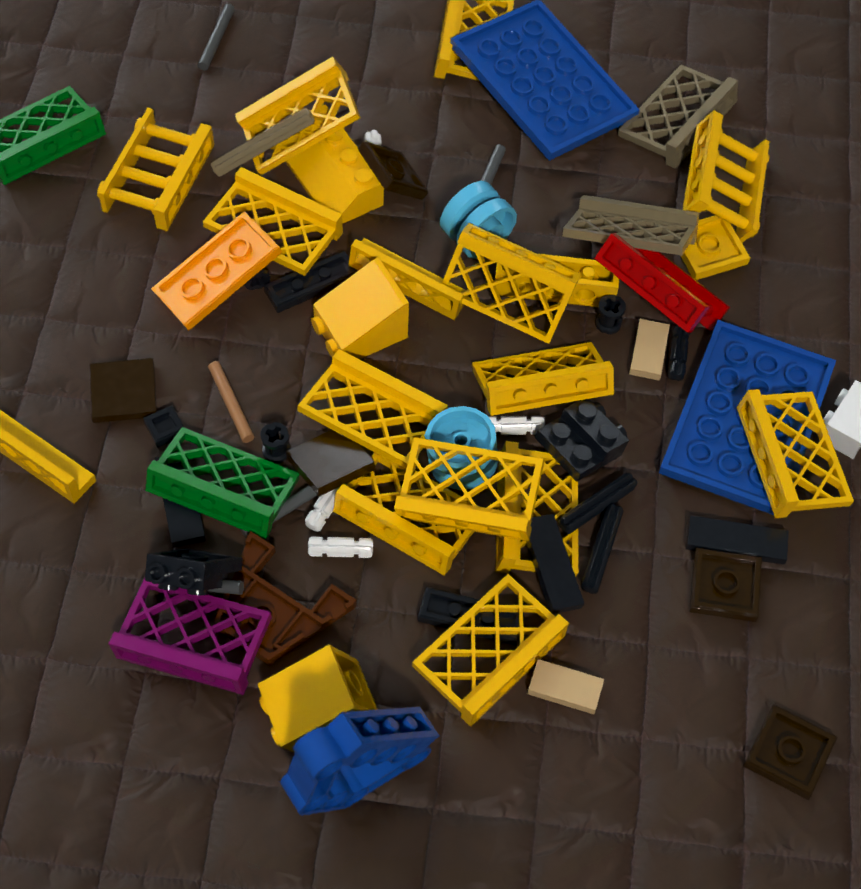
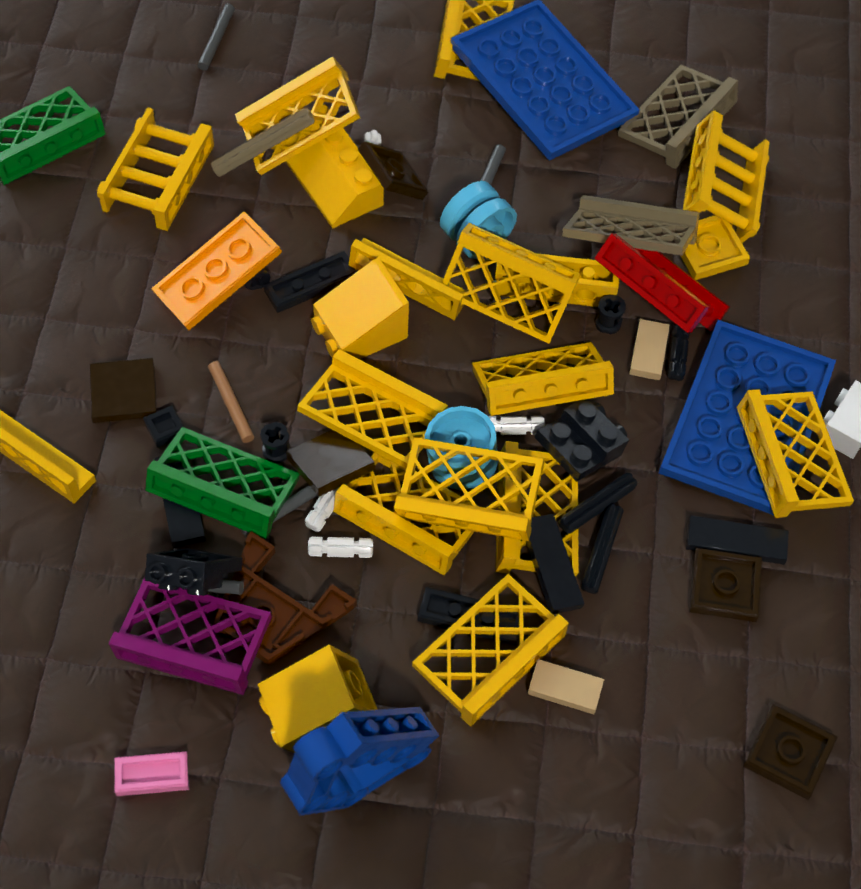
(151, 773): none -> bright pink tile
(286, 206): yellow fence -> none

